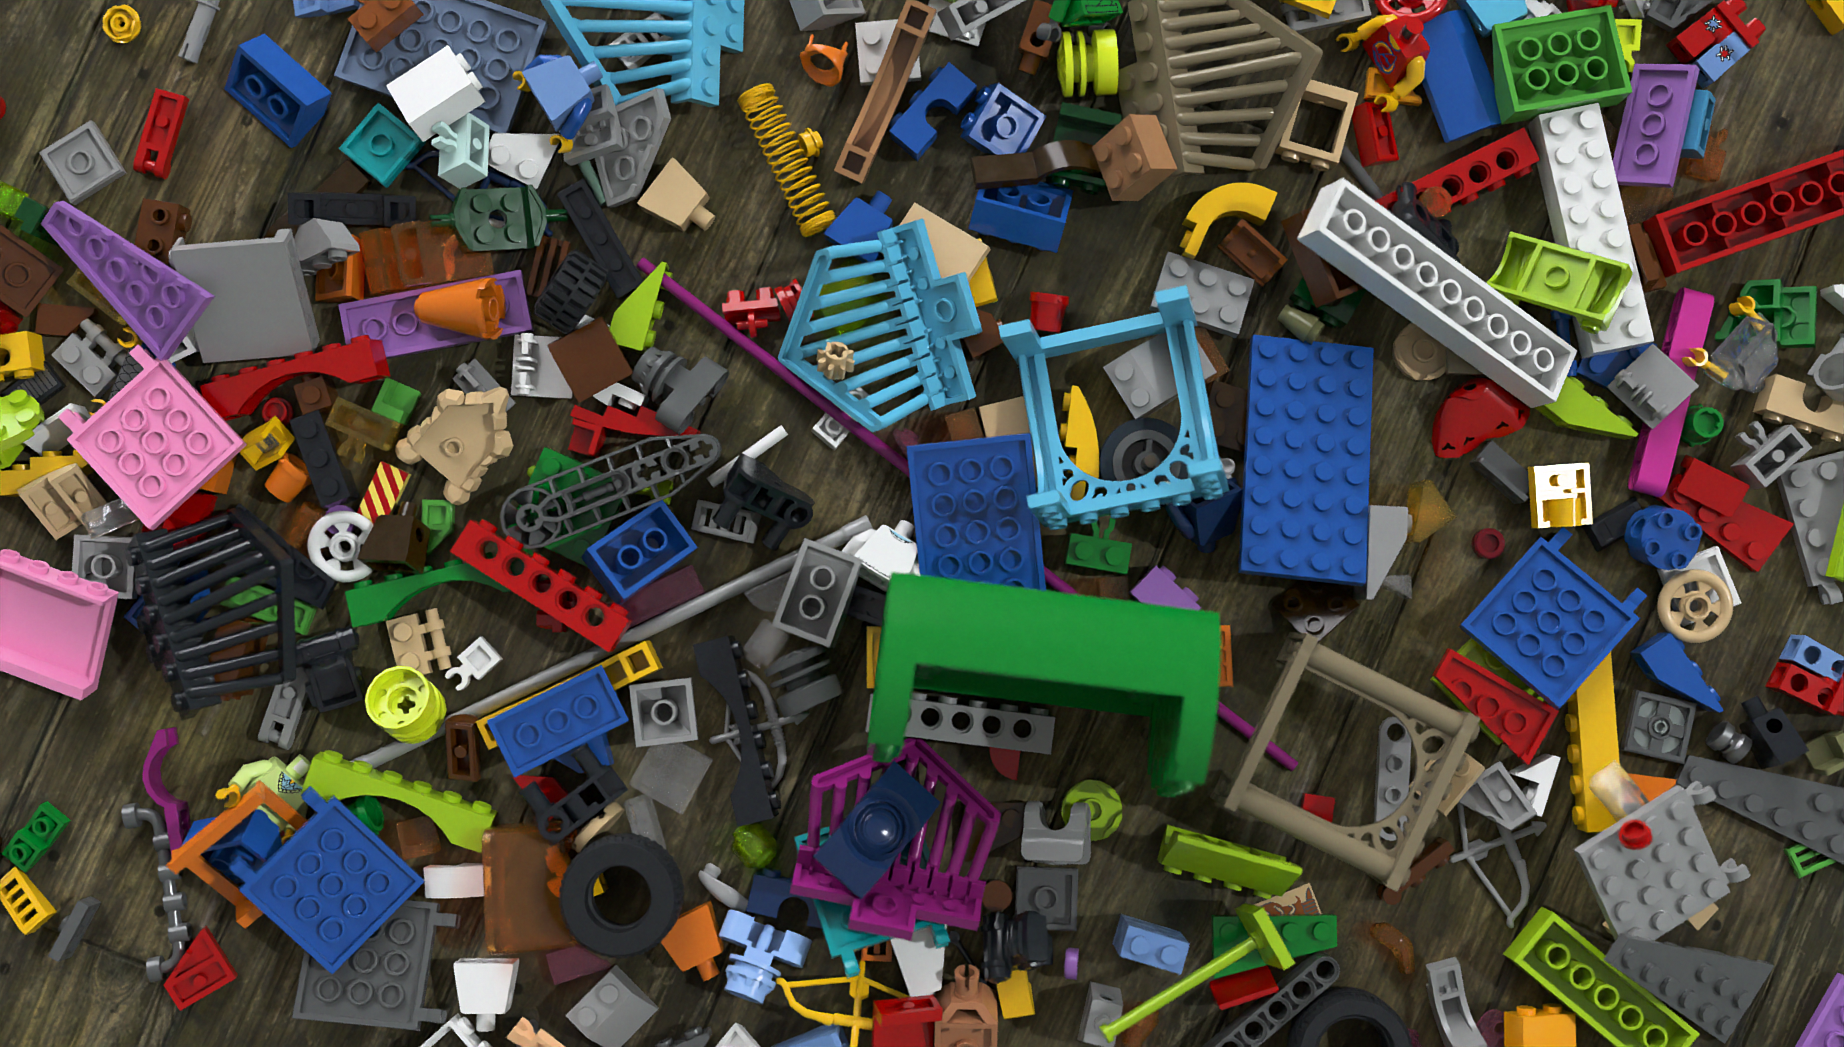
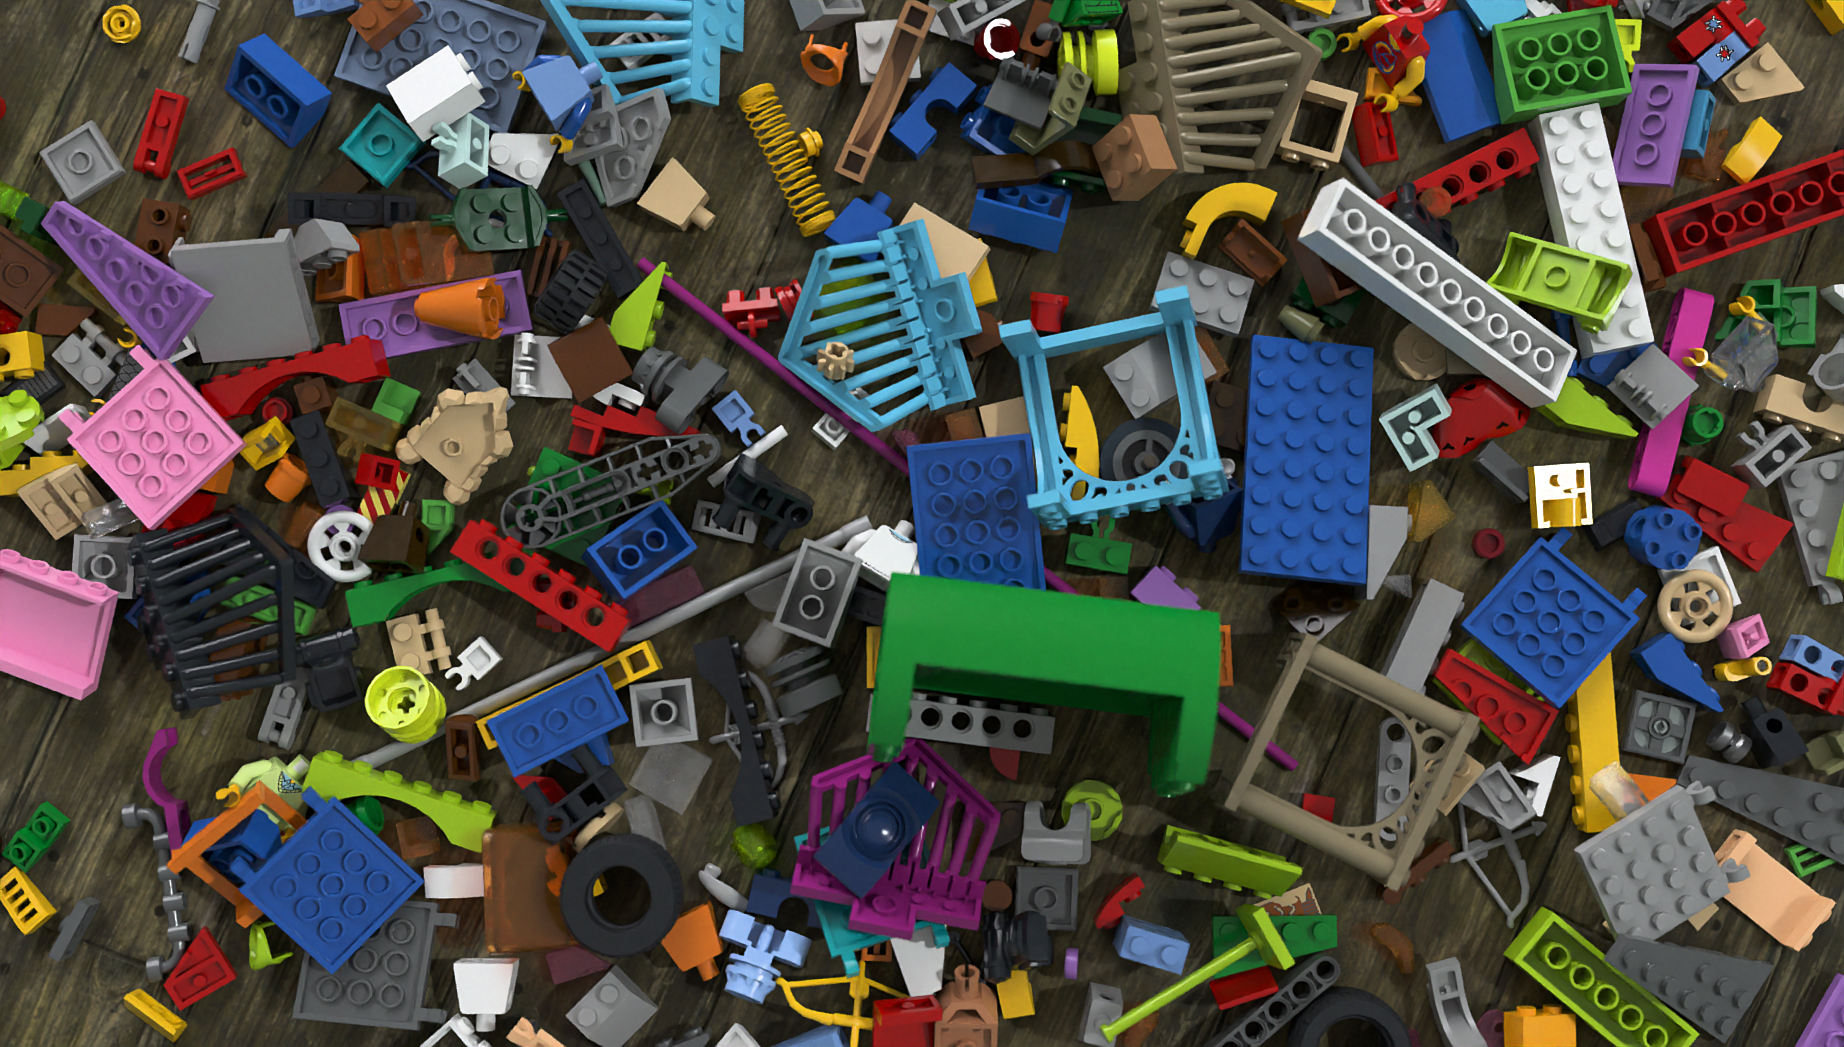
(154, 1014): none -> yellow slope
(219, 183): none -> red tile
(259, 949): none -> lime piece
(377, 471): none -> red plate
(736, 415): none -> medium blue plate
(997, 40): none -> red piece
(1021, 93): none -> dark grey hinge
(1061, 115): none -> olive panel
(1110, 910): none -> red slope
(1325, 40): none -> bright green tile
(1409, 422): none -> light aqua brick
(1423, 634): none -> light grey brick
(1635, 835): red plate -> none
(1741, 668): none -> yellow piece
(1743, 638): none -> bright pink slope
(1752, 152): none -> yellow slope
(1760, 78): none -> tan wing
(1773, 894): none -> light nougat panel

